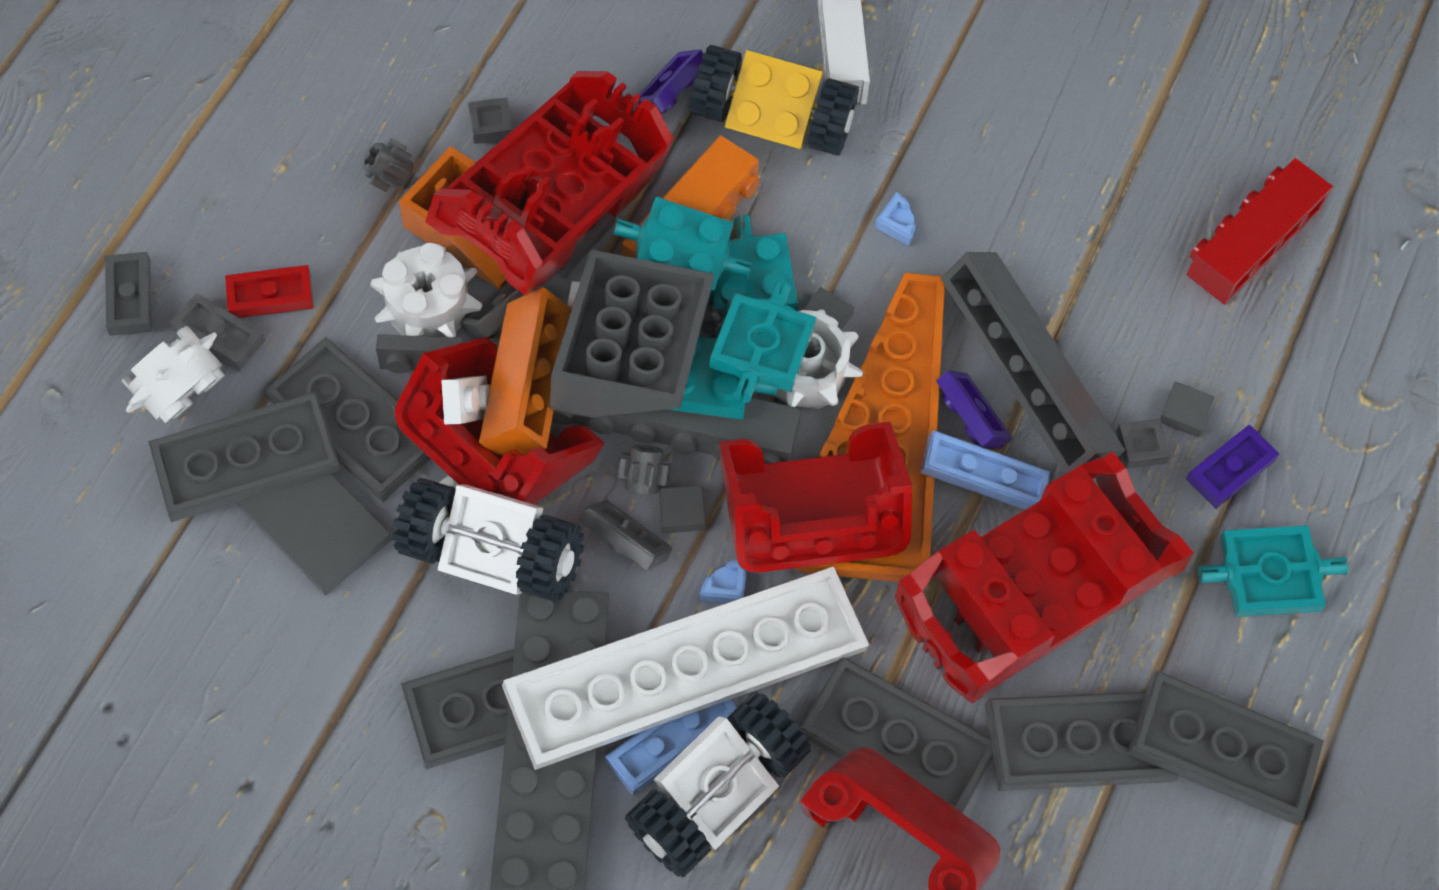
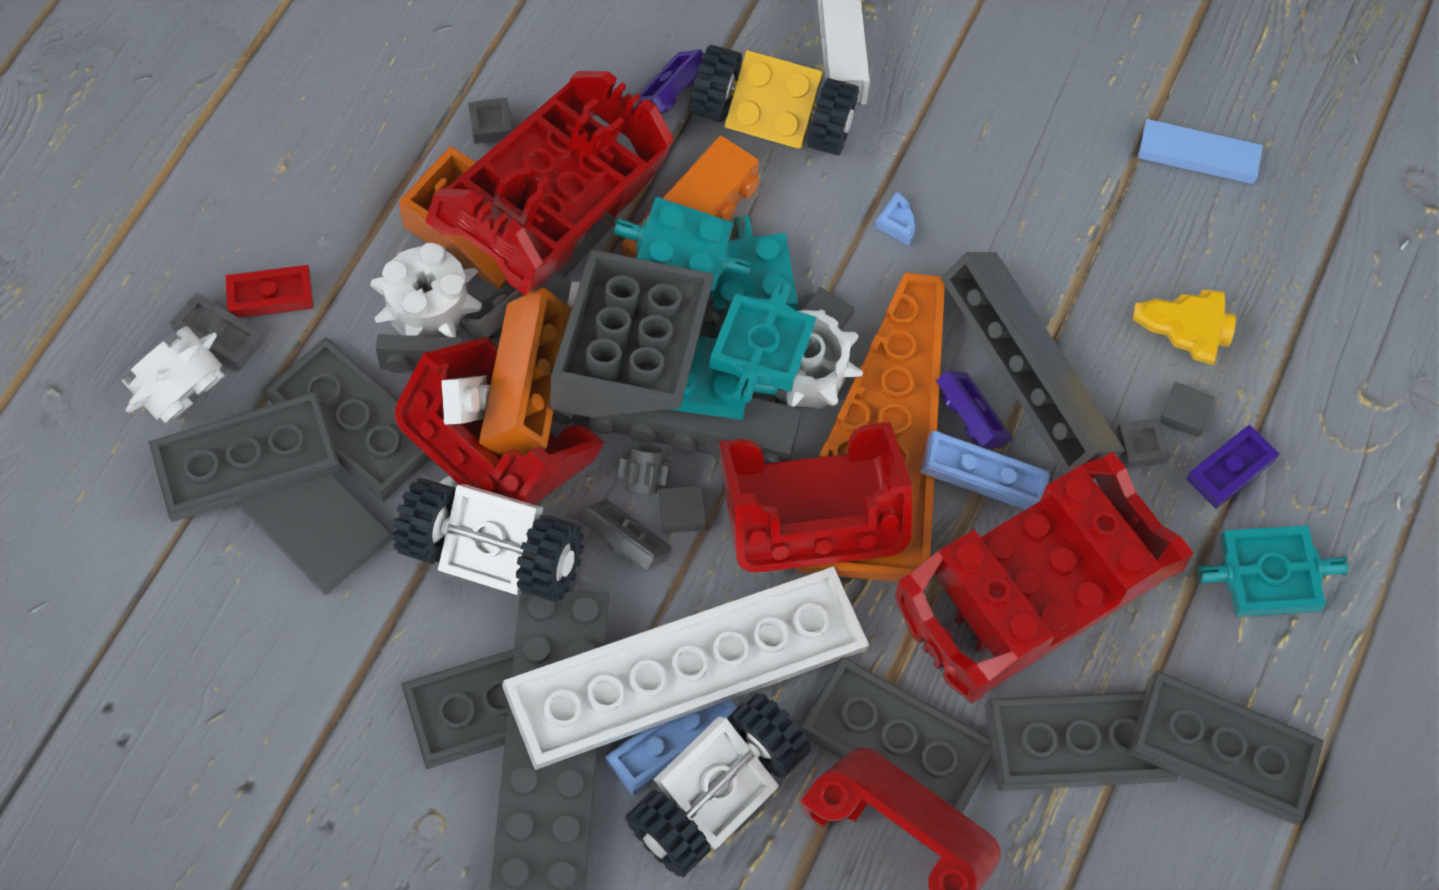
(128, 293): dark grey plate -> none
(388, 165): dark grey gear -> none
(724, 584): light blue tile -> none
(1190, 322): none -> yellow rock
(1200, 151): none -> light blue tile
(1259, 230): red brick -> none

